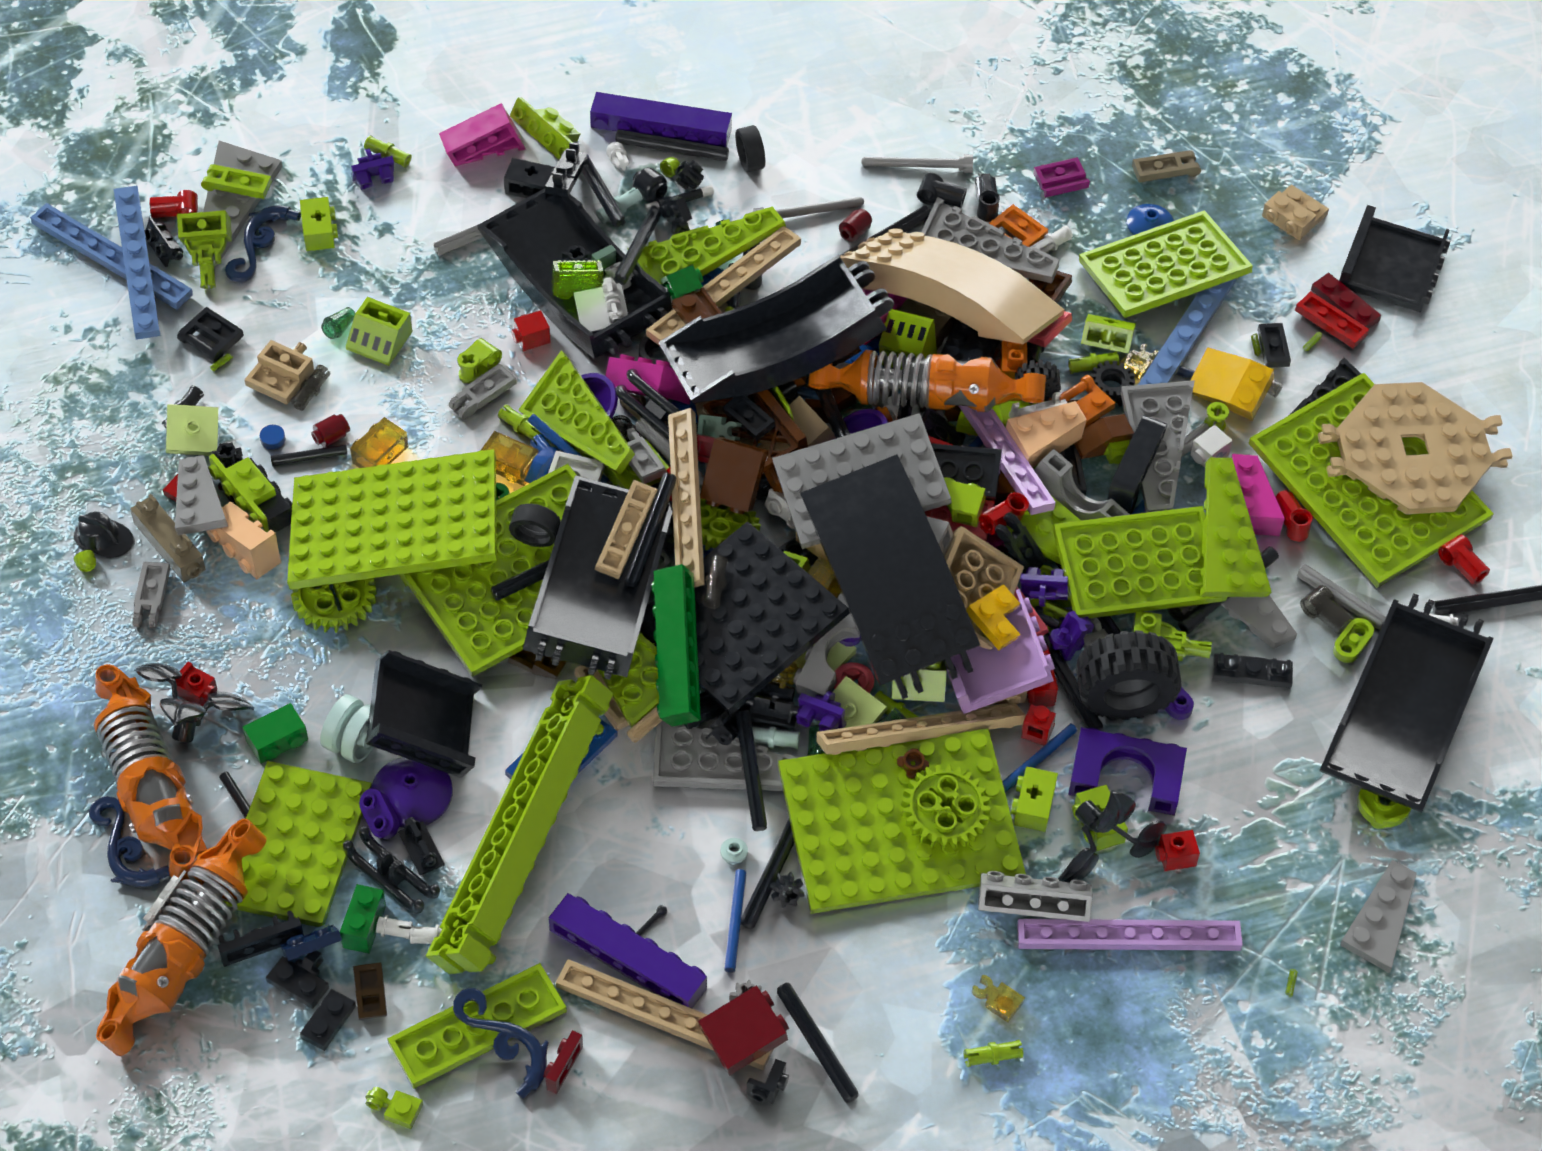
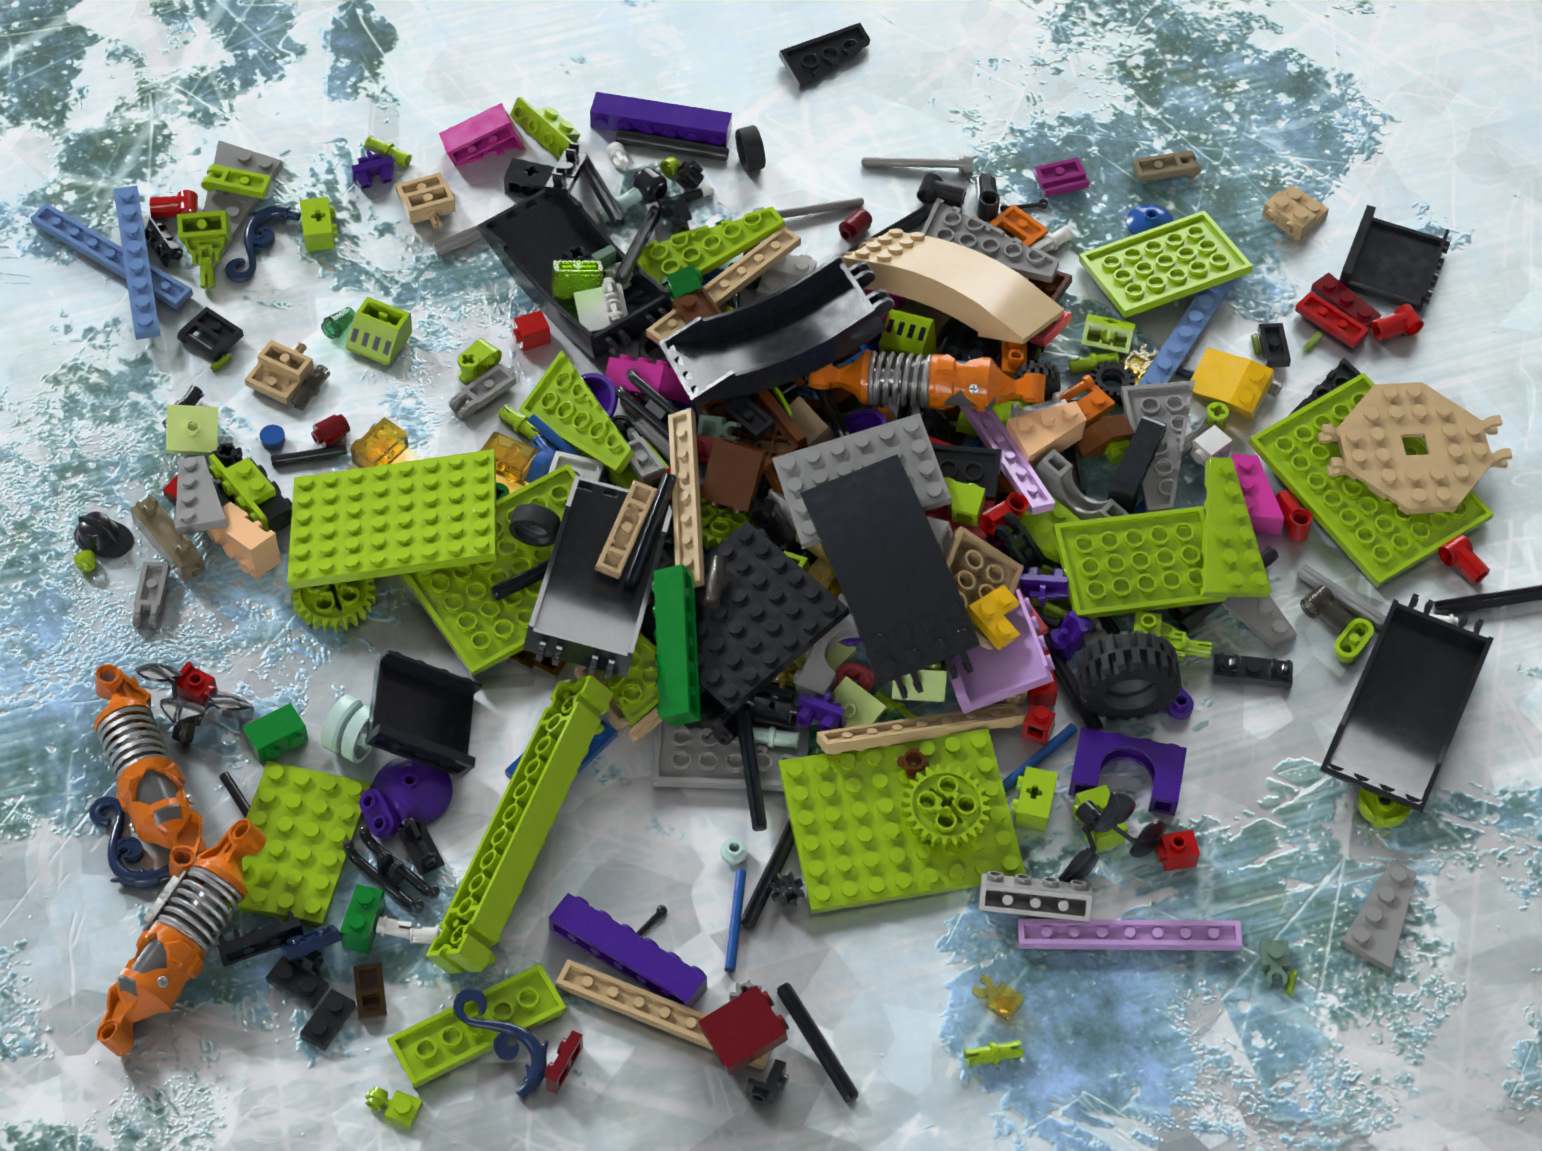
(426, 199): none -> tan plate
(776, 525): none -> black piece
(785, 273): none -> white plate
(819, 55): none -> black wing
(1042, 204): none -> black hinge
(1275, 958): none -> sand green plate
(1403, 320): none -> red piece

